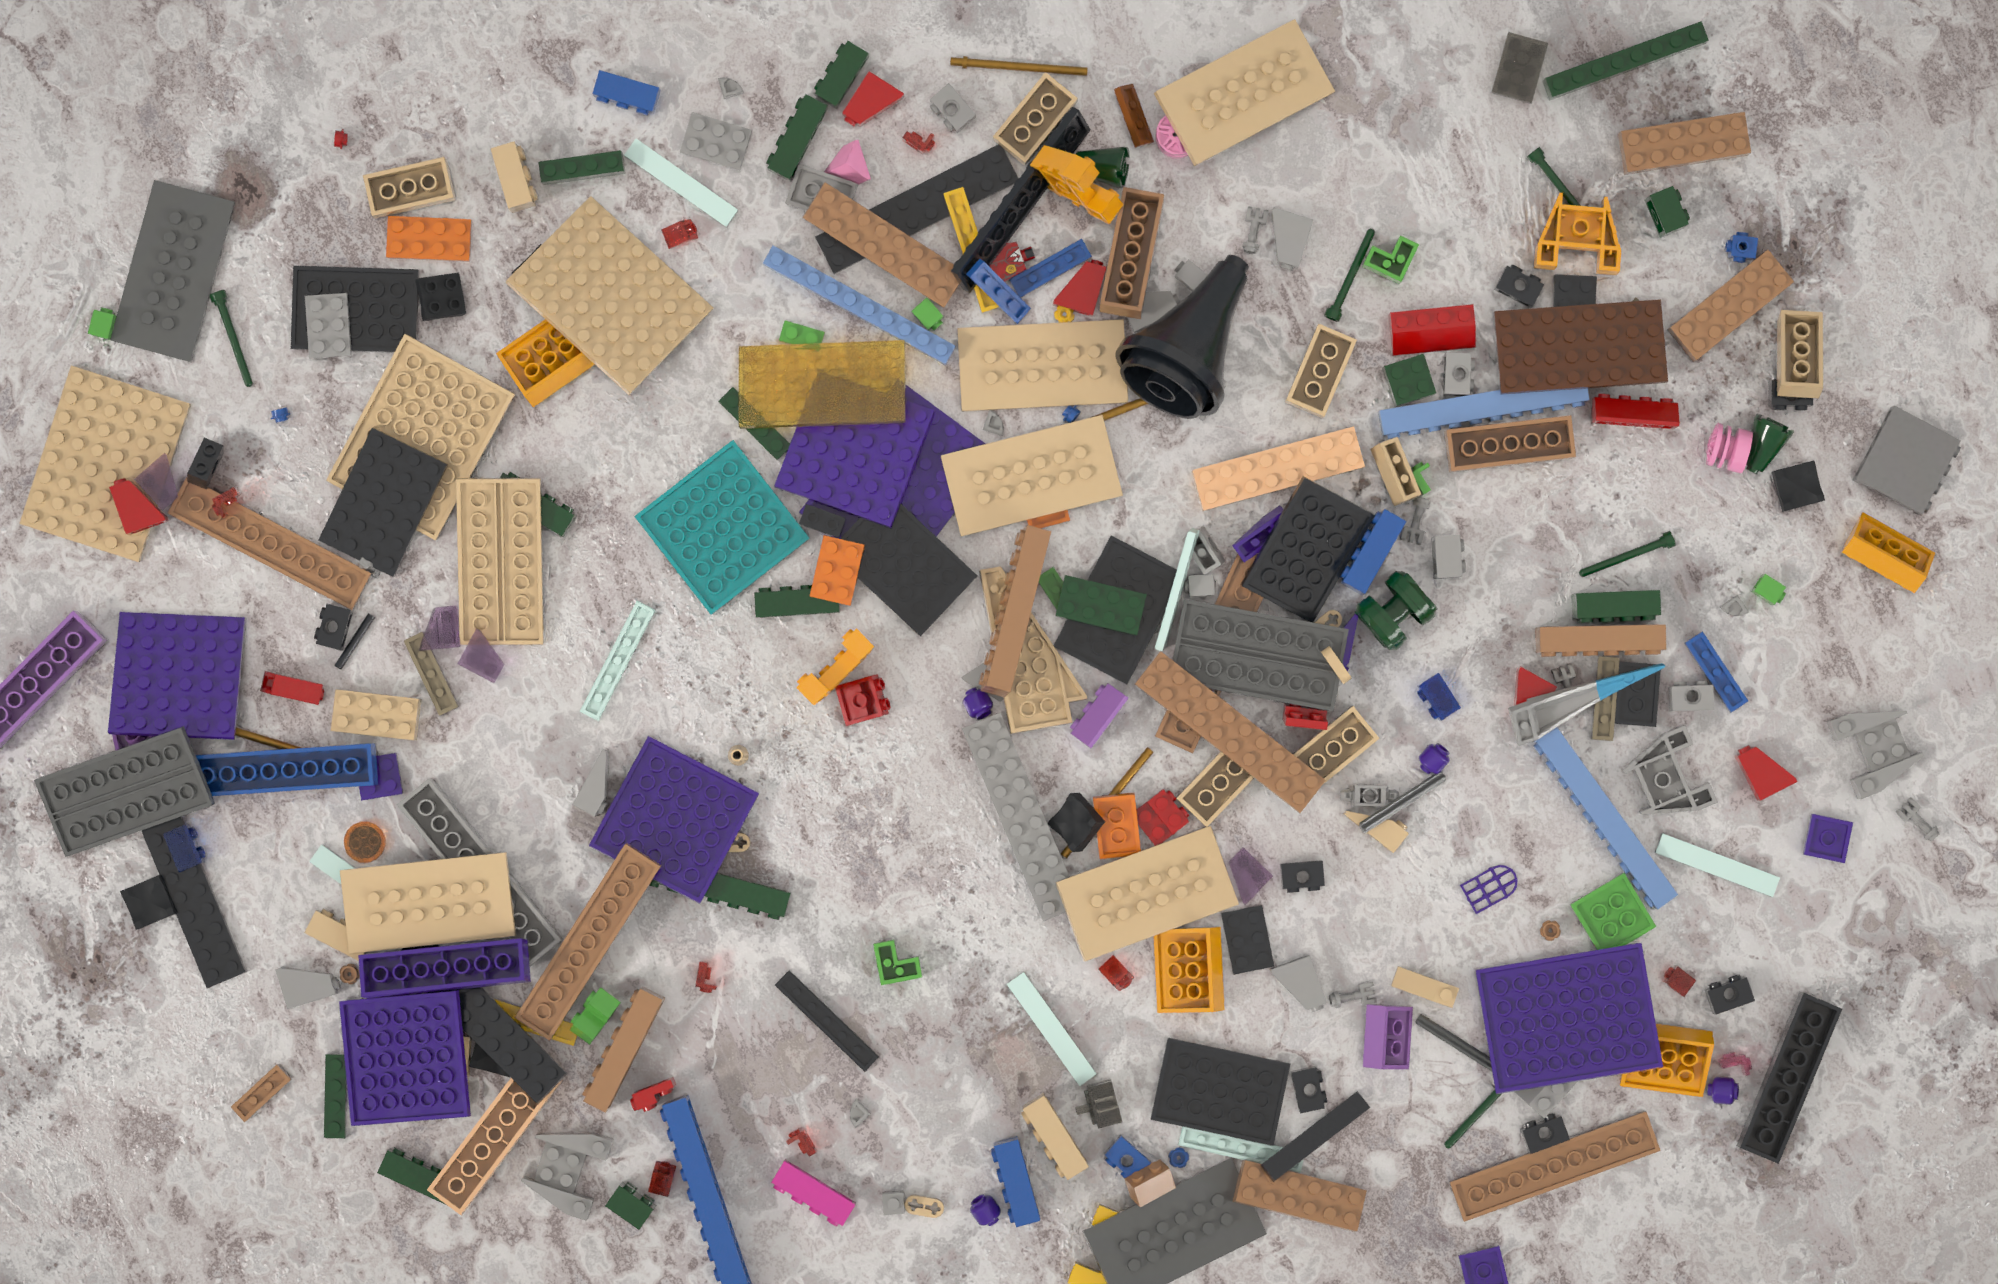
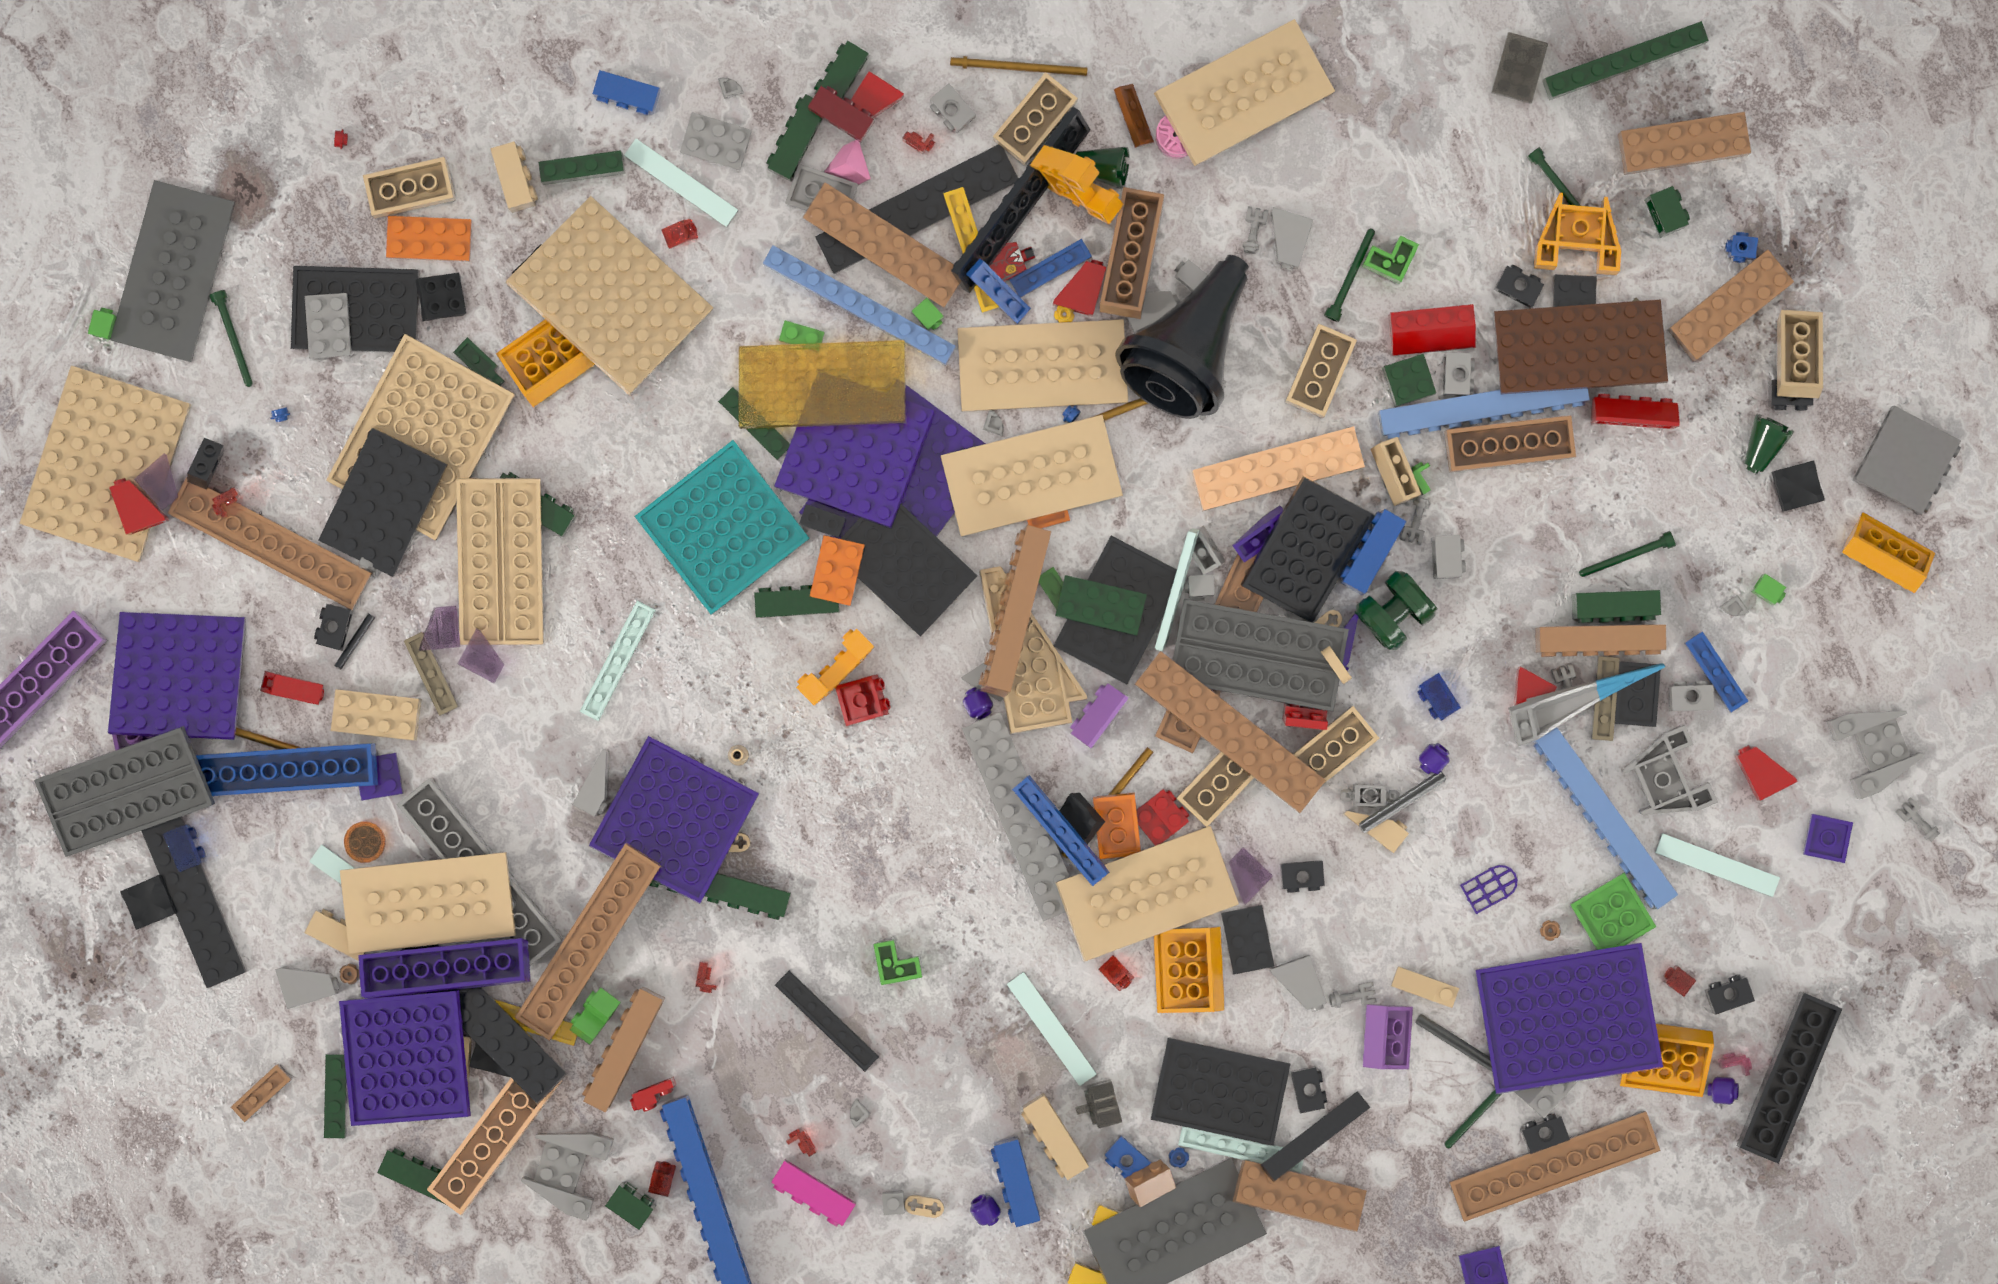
(478, 361): none -> dark green plate
(841, 113): none -> dark red brick
(1061, 830): none -> blue plate
(1730, 448): bright pink wheel -> none

